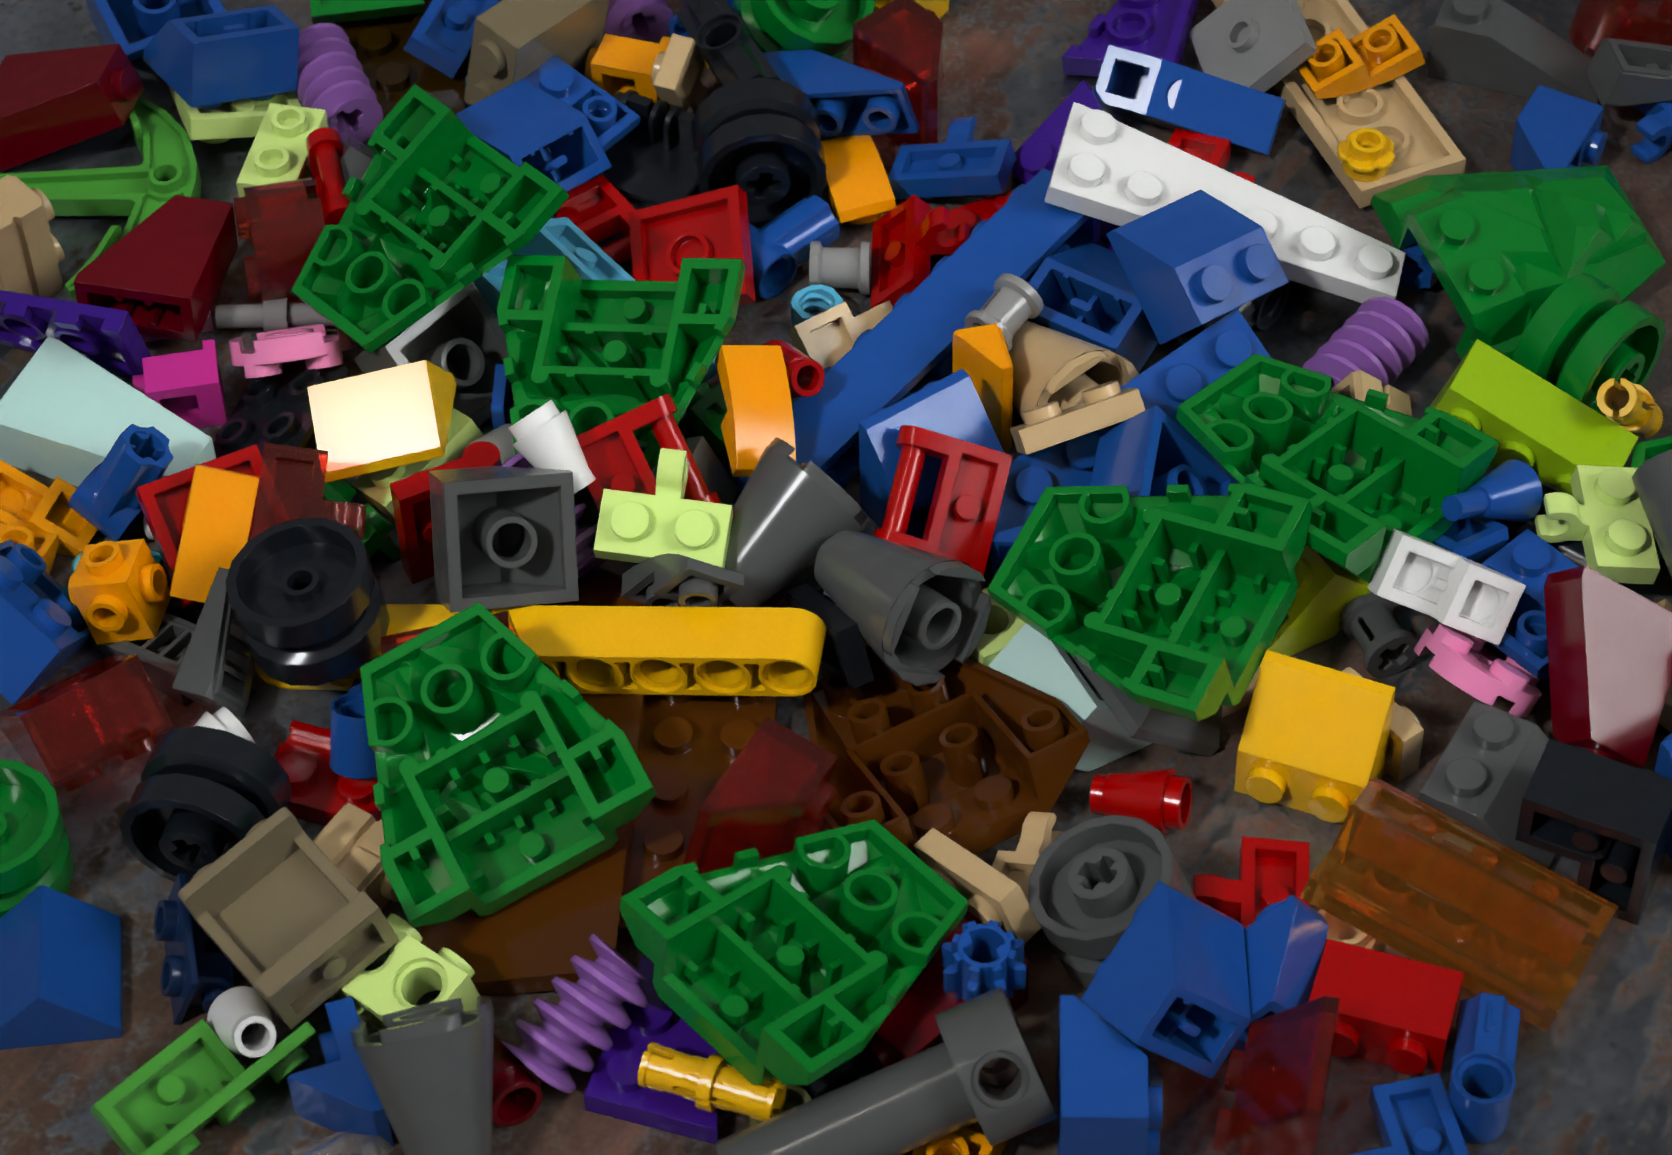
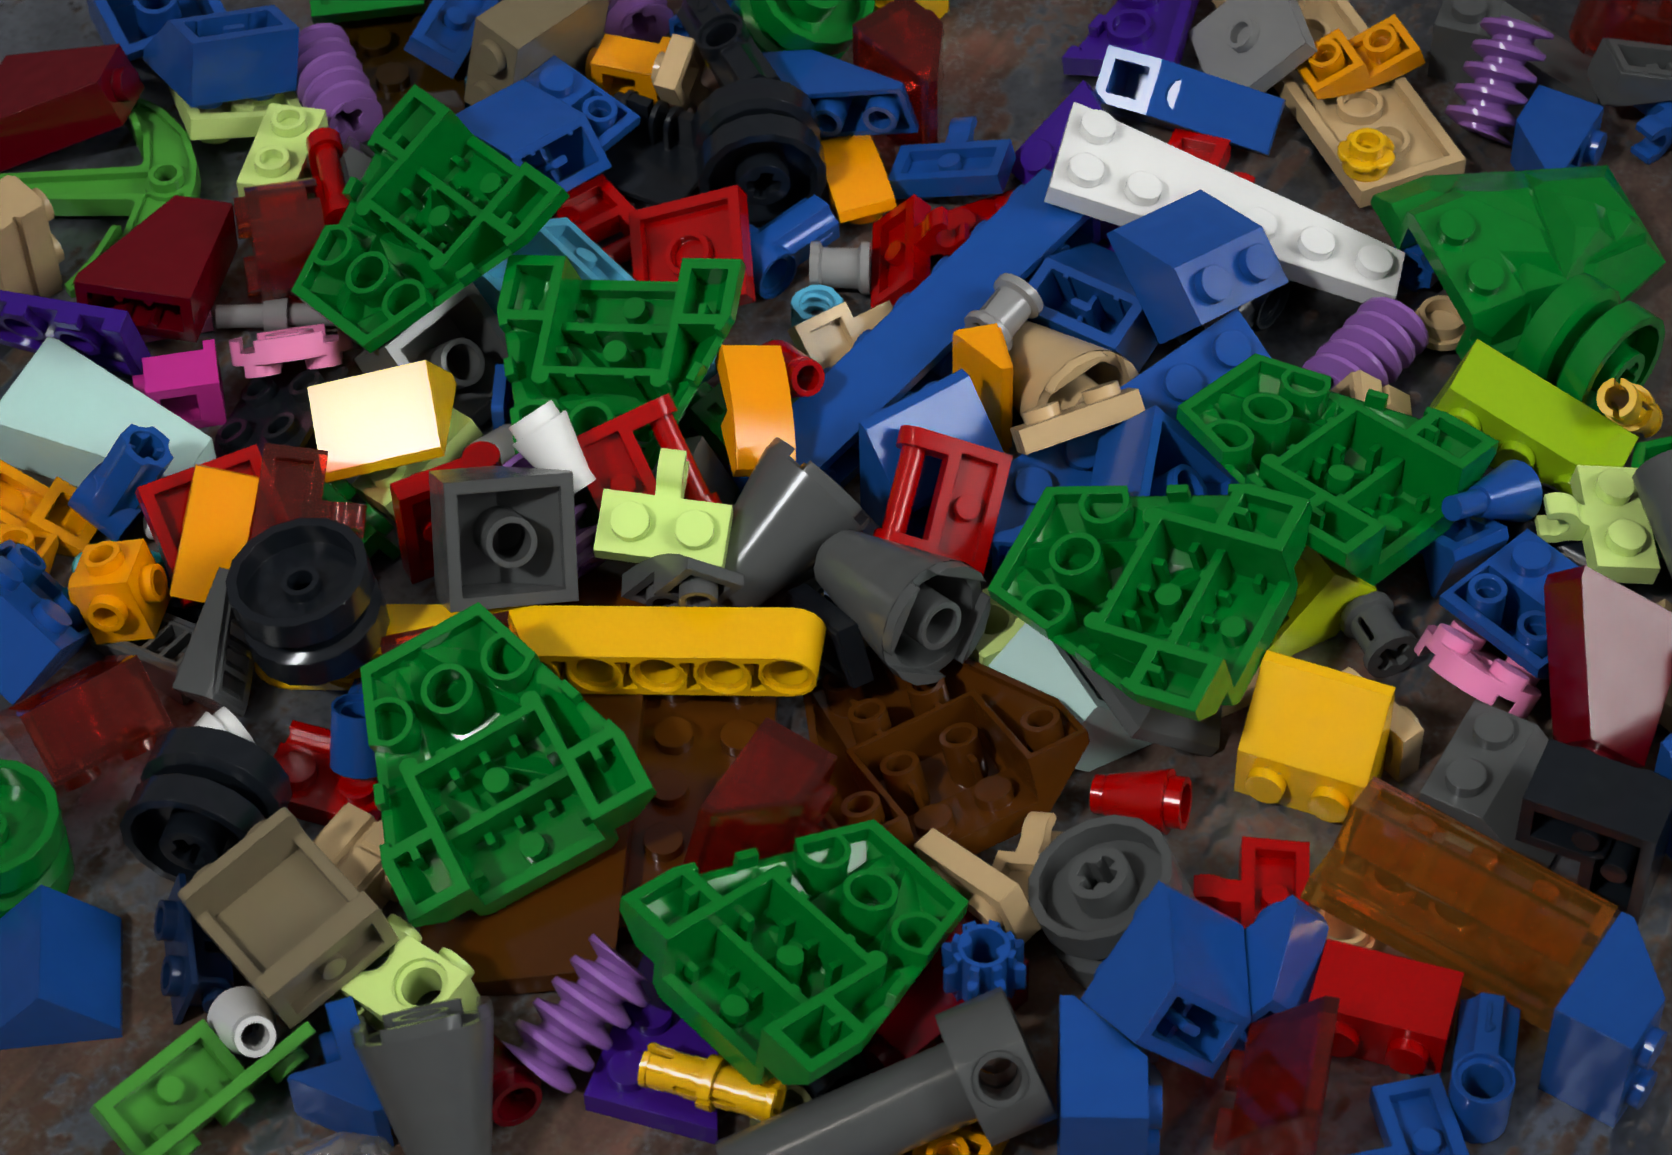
(1441, 322): none -> tan plate
(1446, 587): white slope -> none
(1497, 76): none -> medium lavender piece
(1607, 1029): none -> blue slope

